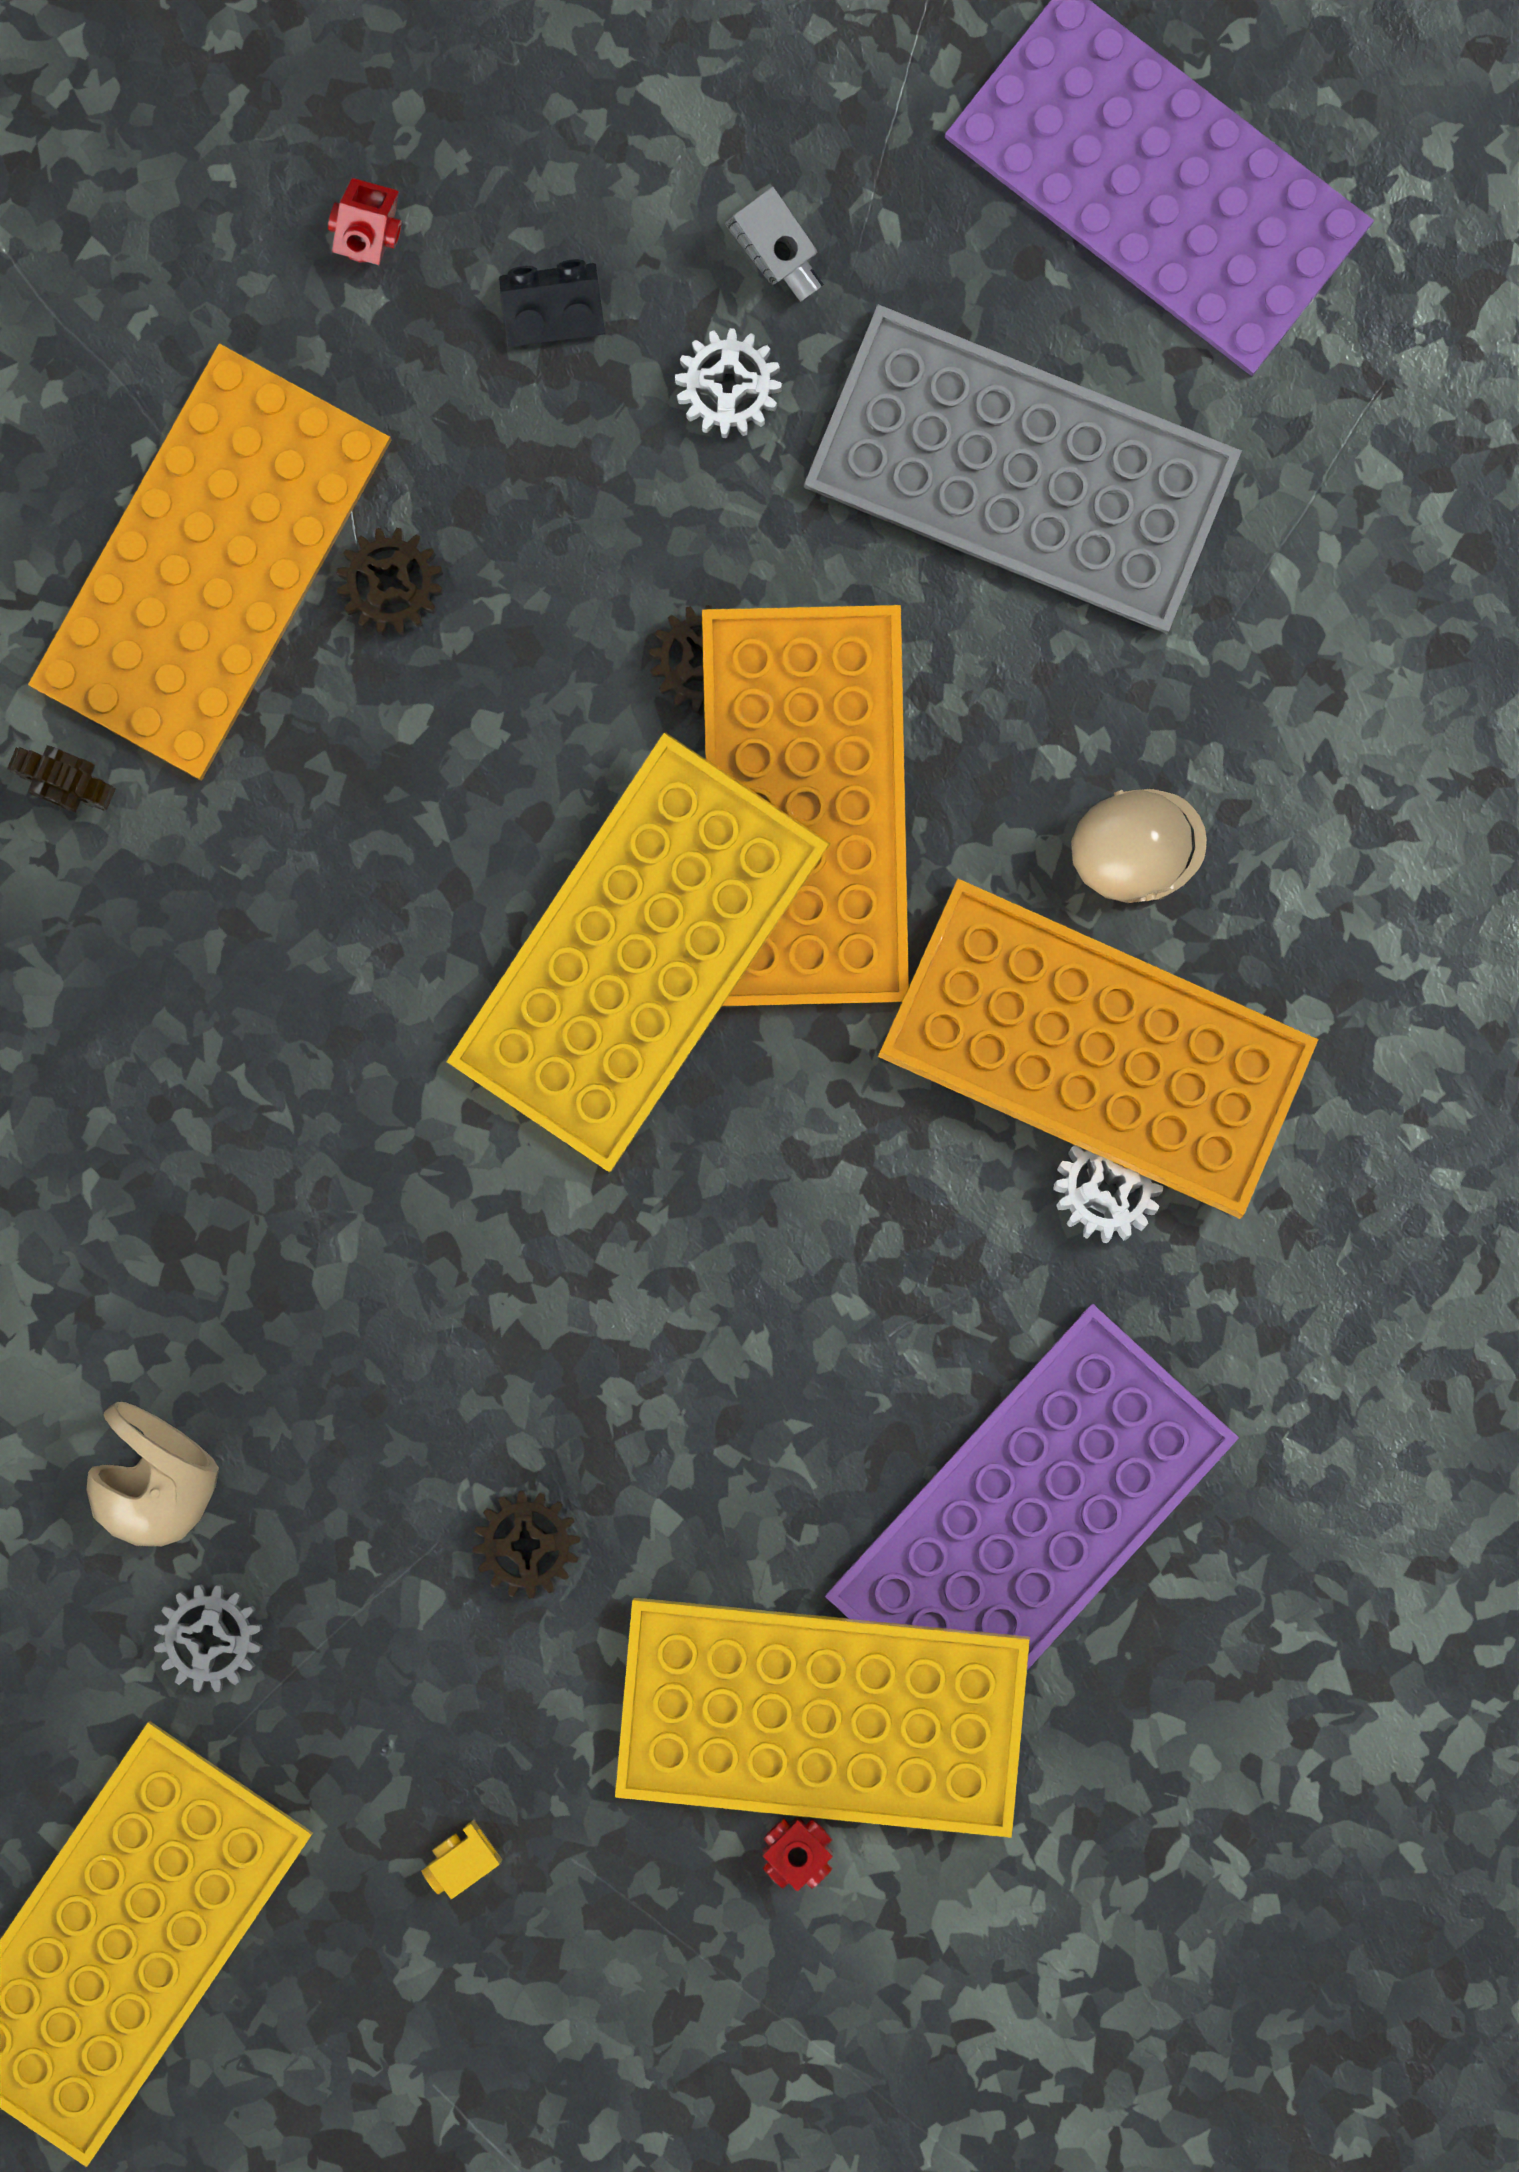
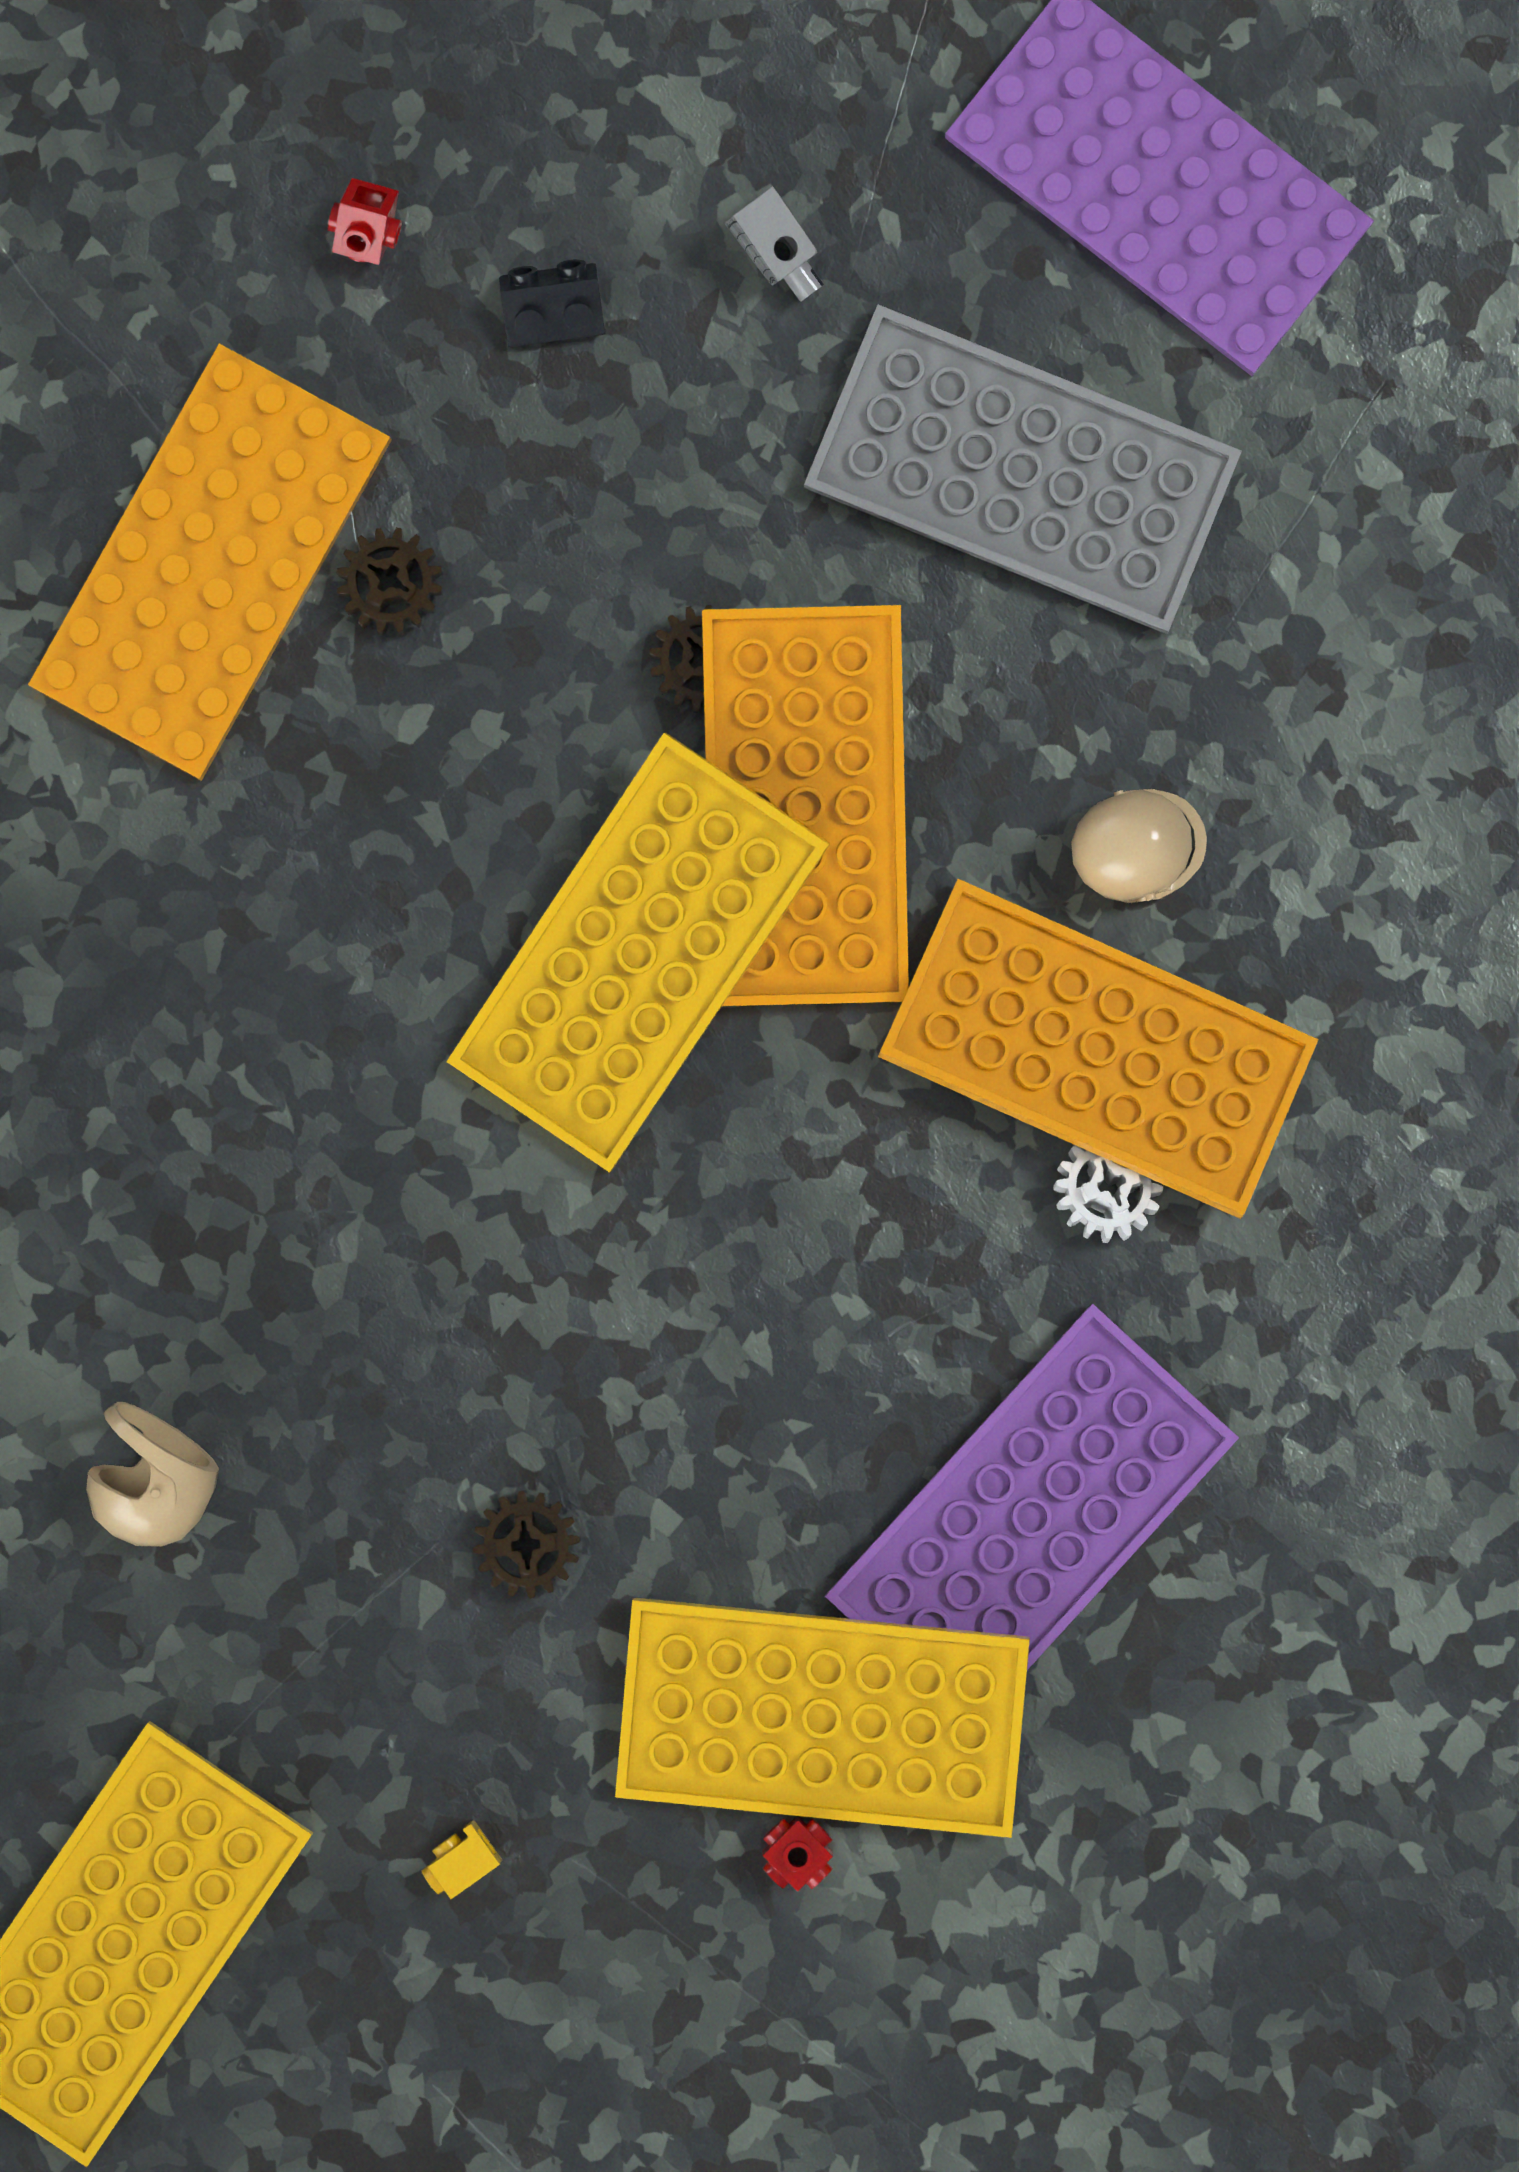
(61, 778): dark brown gear -> none
(204, 1660): light grey gear -> none
(704, 382): white gear -> none

